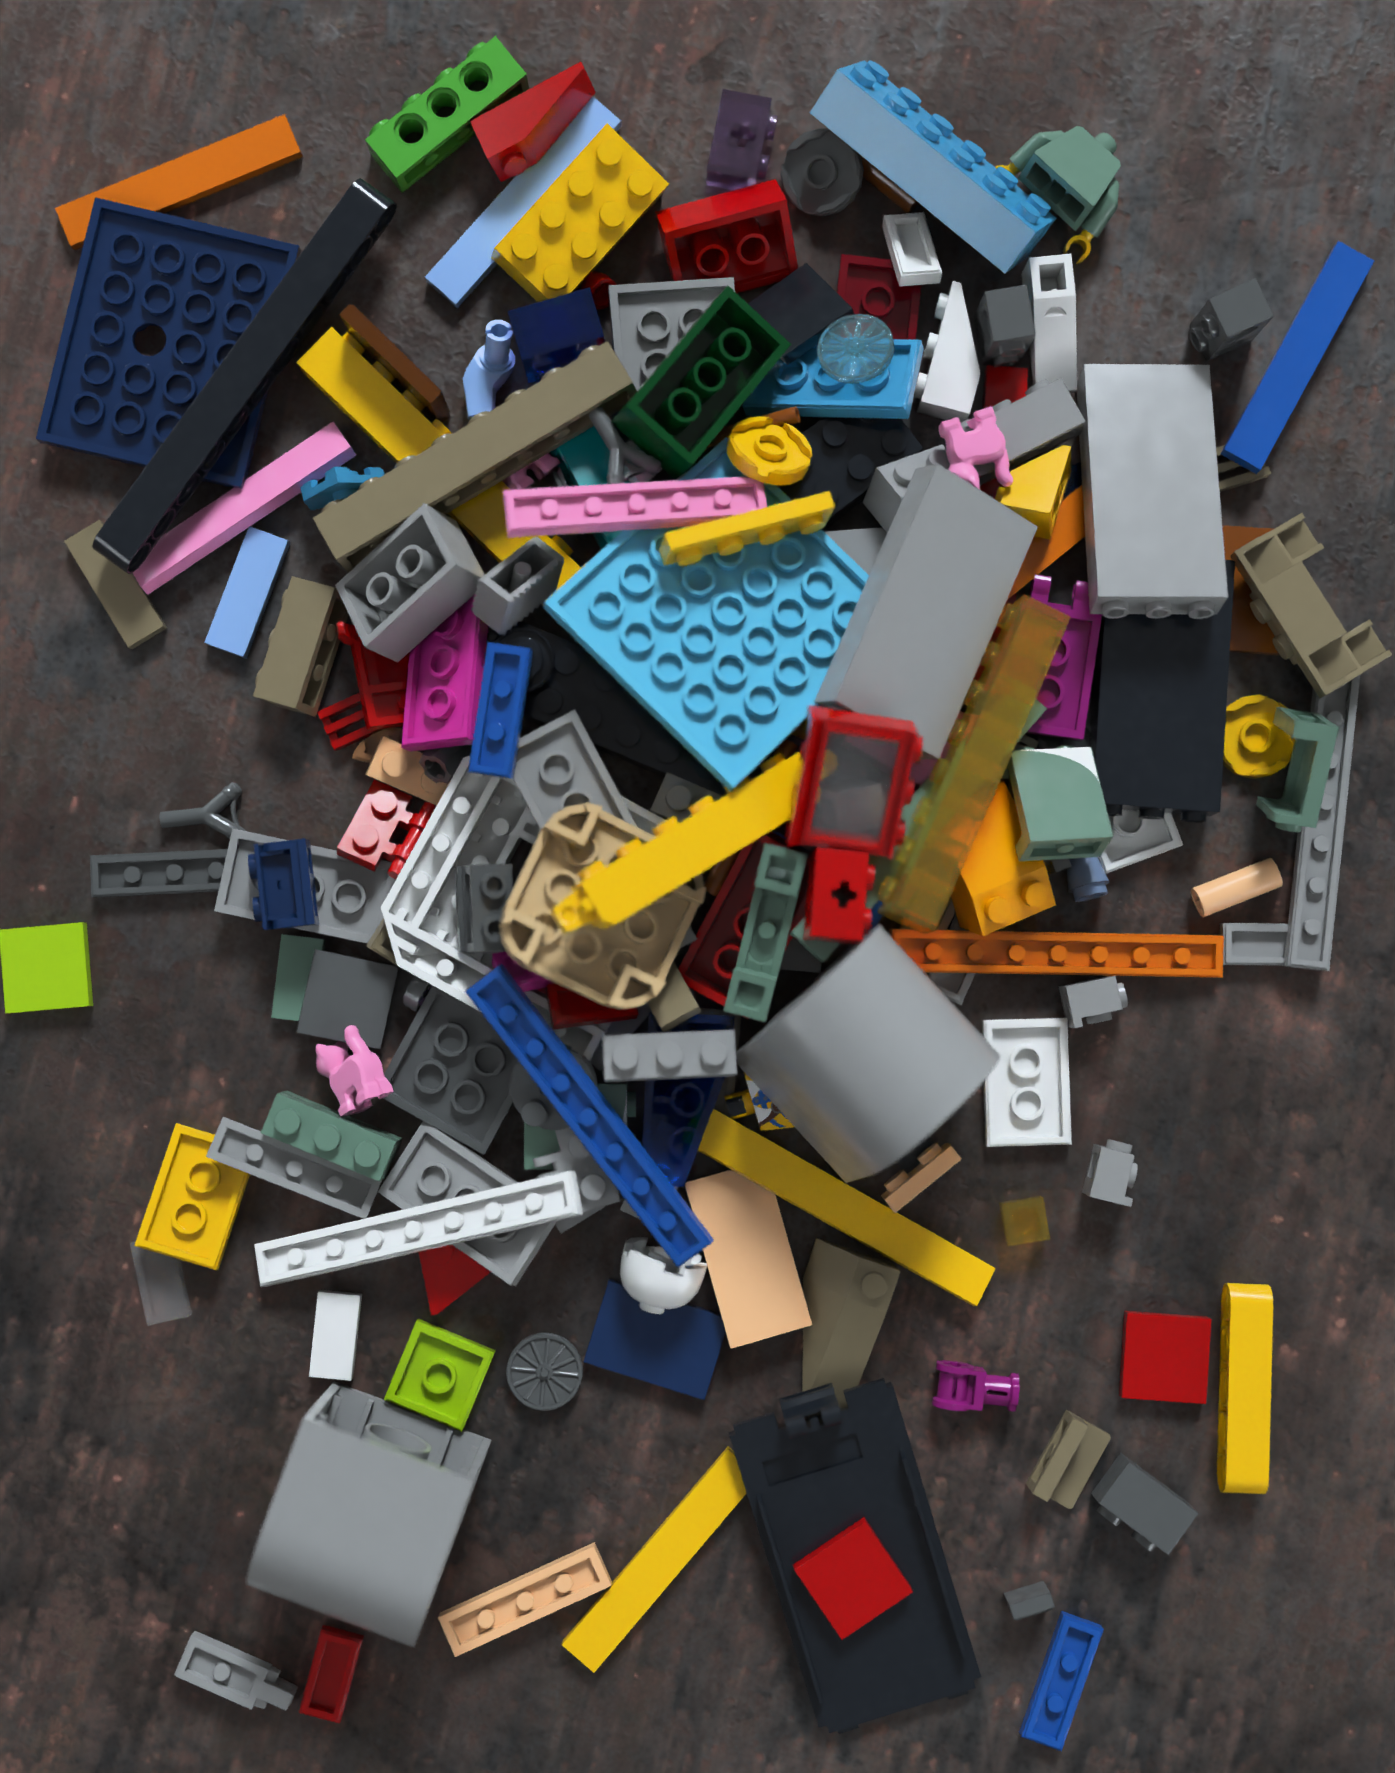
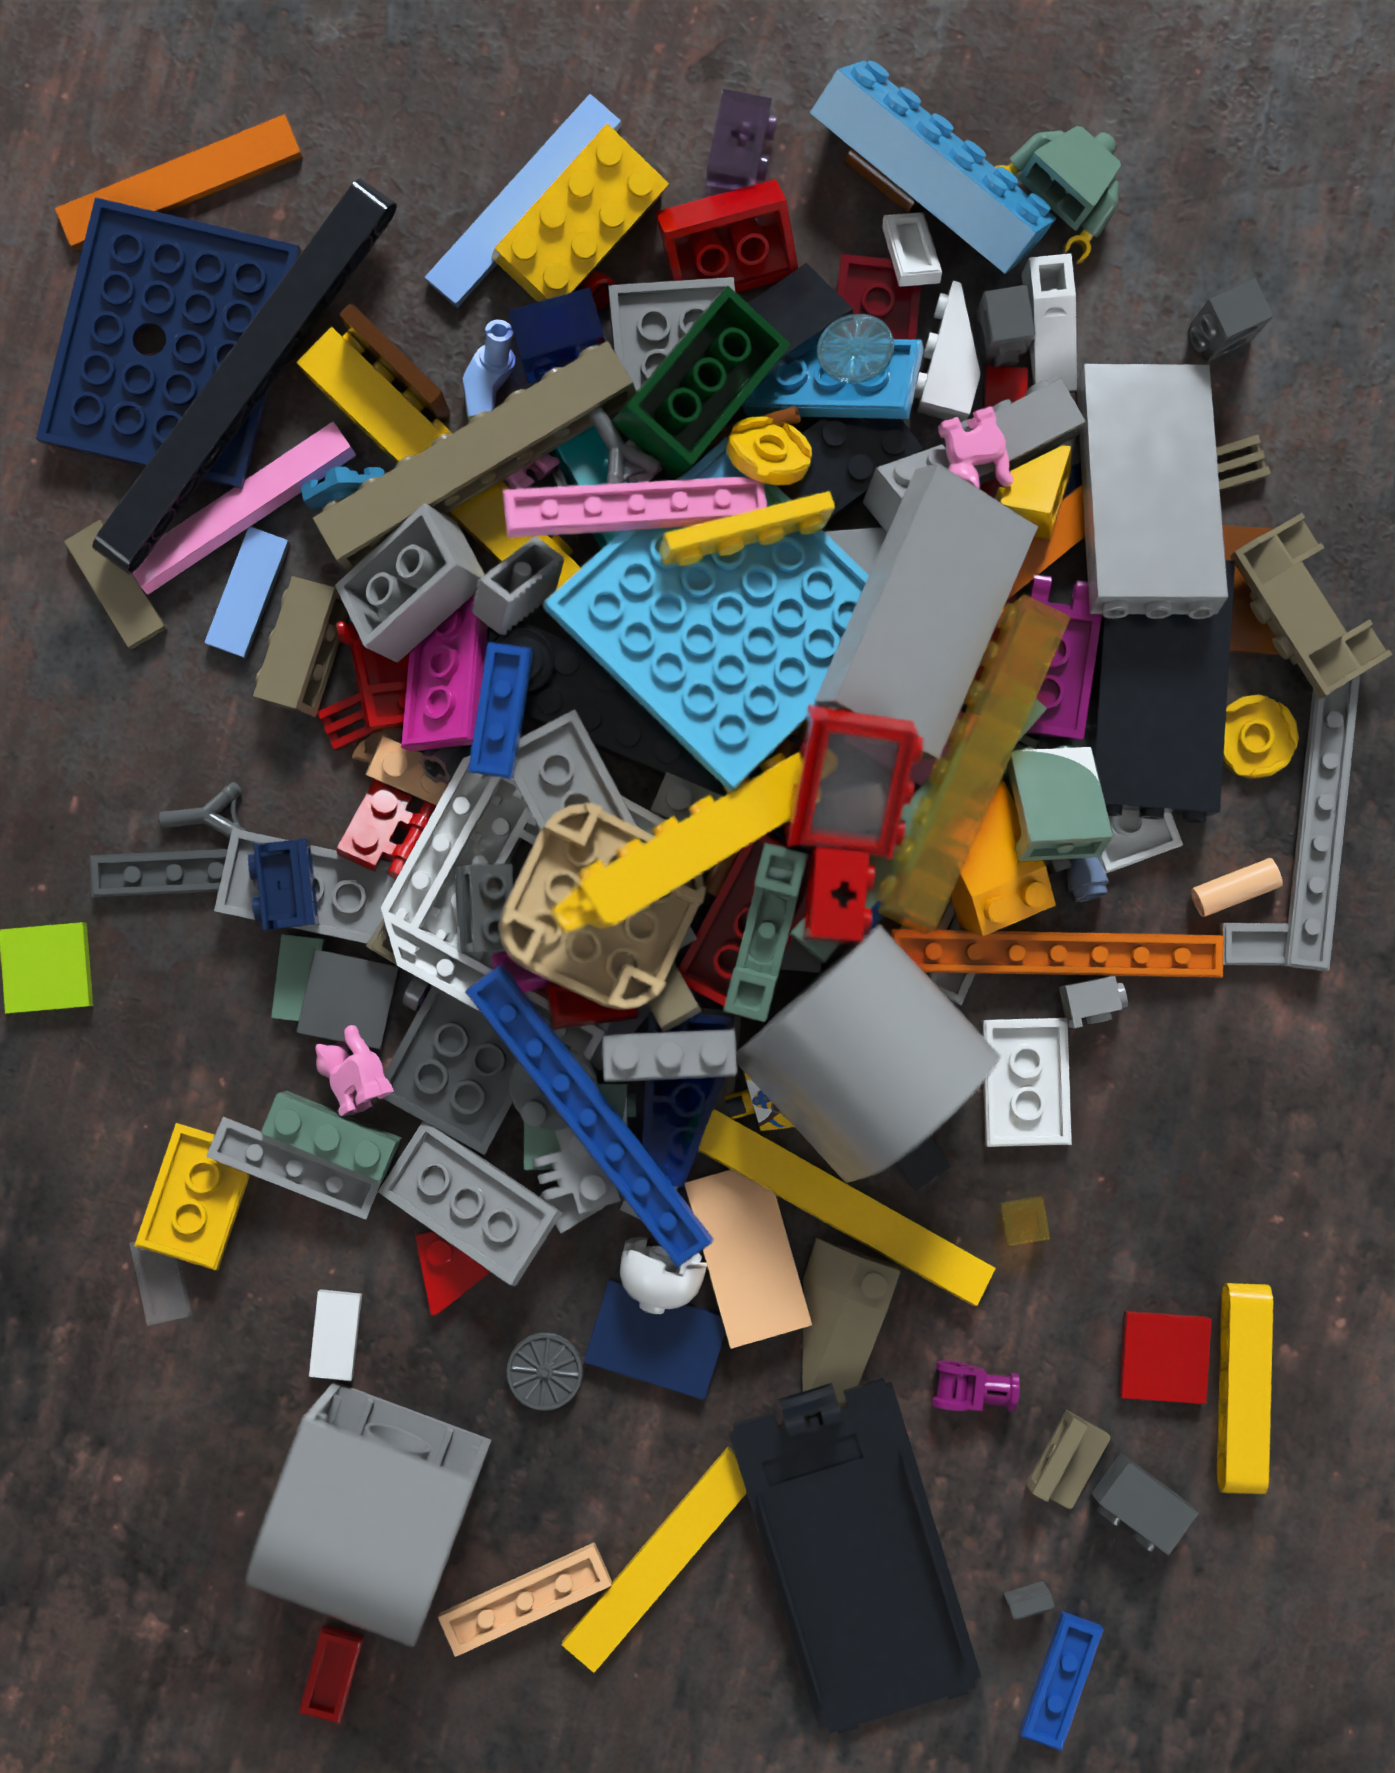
(233, 1674): light grey hinge -> none
(419, 1228): white tile -> none
(439, 1374): lime tile -> none
(443, 135): bright green brick -> none
(530, 123): red slope -> none
(821, 173): dark grey tile -> none
(852, 1578): red tile -> none
(933, 1164): light nougat plate -> none
(1111, 1172): light grey brick -> none
(1297, 357): blue tile -> none
(1307, 769): sand green panel -> none

